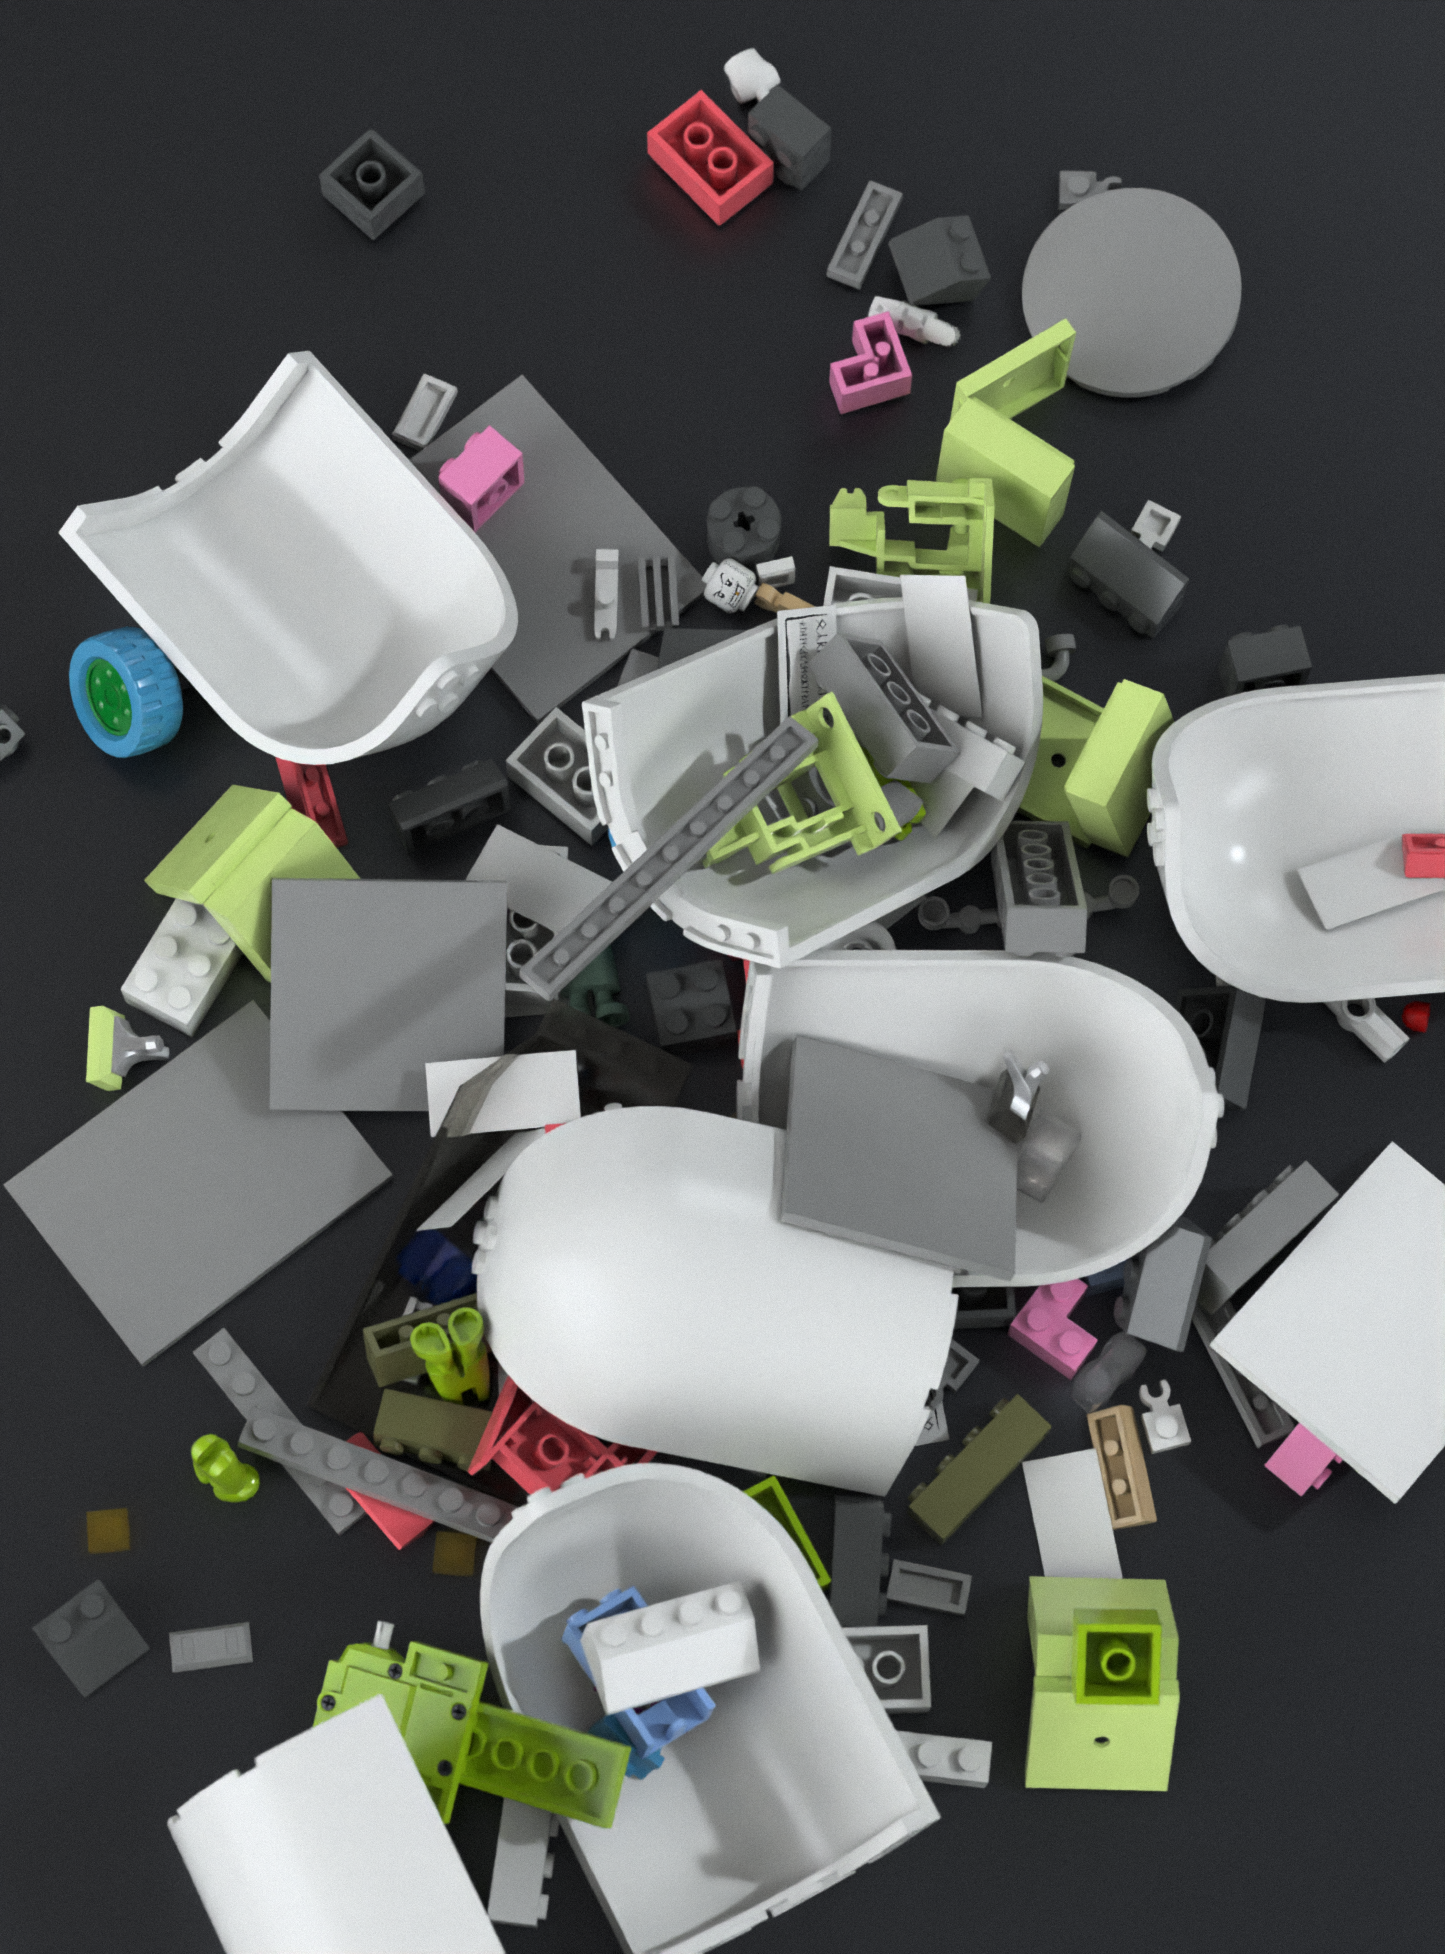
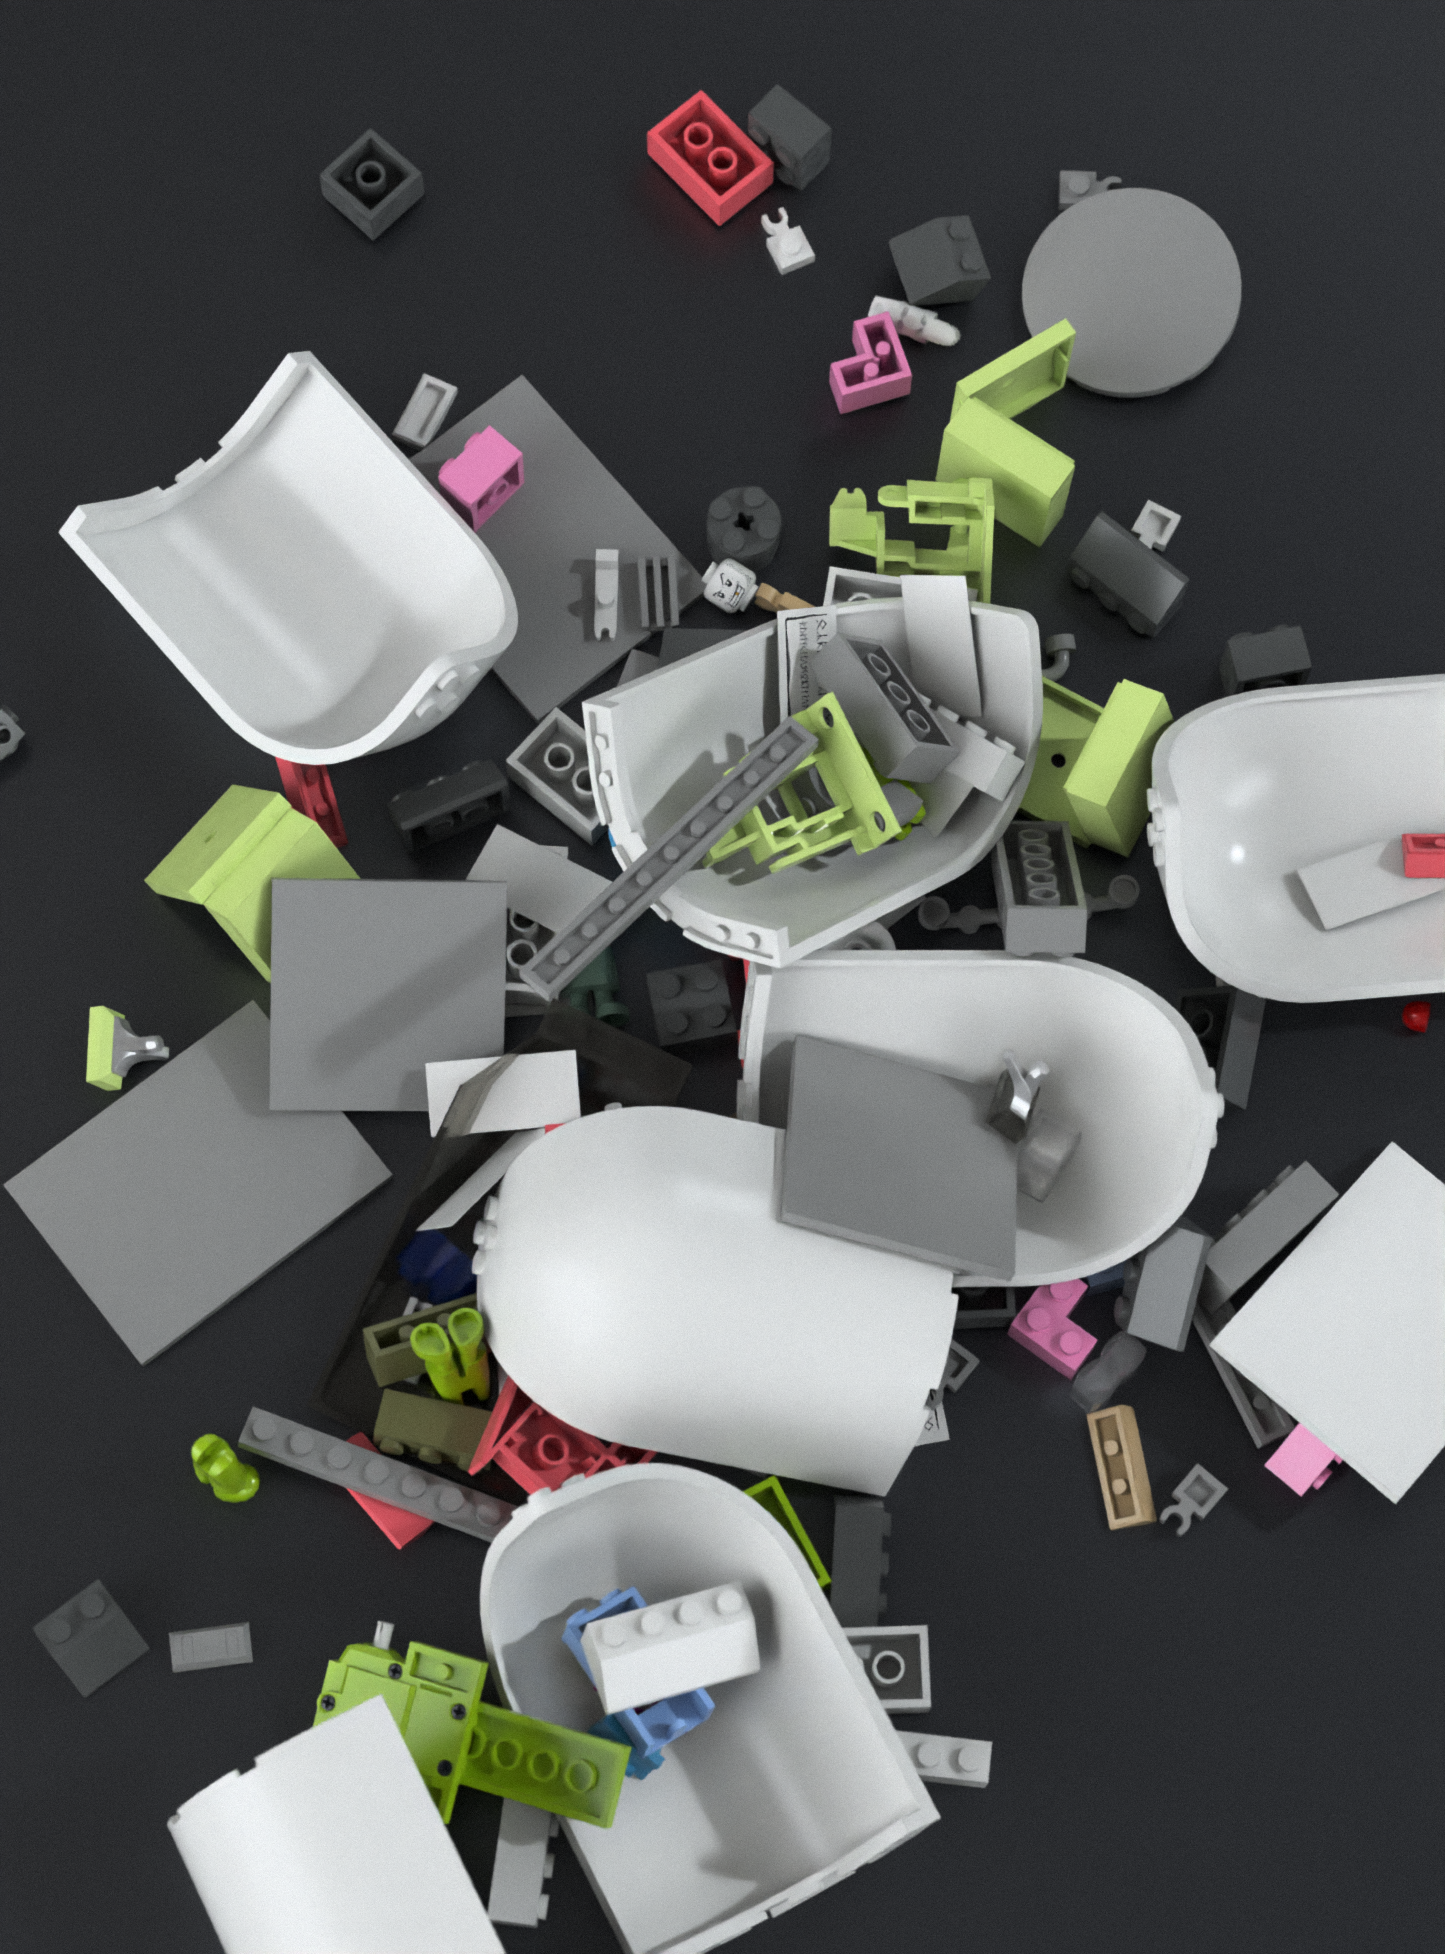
(108, 1531): clear yellow plate -> none
(126, 692): dark azure wheel -> none
(182, 968): white brick -> none
(249, 1389): light grey plate -> none
(454, 1554): clear yellow plate -> none
(750, 76): white piece -> none
(776, 572): white tile -> none
(787, 245): none -> white plate
(864, 234): light grey plate -> none
(929, 1587): light grey tile -> none
(978, 1468): olive brick -> none
(1064, 1733): yellowish green container -> none
(1072, 1516): white sticker -> none
(1116, 1656): lime brick -> none
(1164, 1424): white plate -> none
(1196, 1496): none -> light grey plate
(1373, 1028): white piece -> none

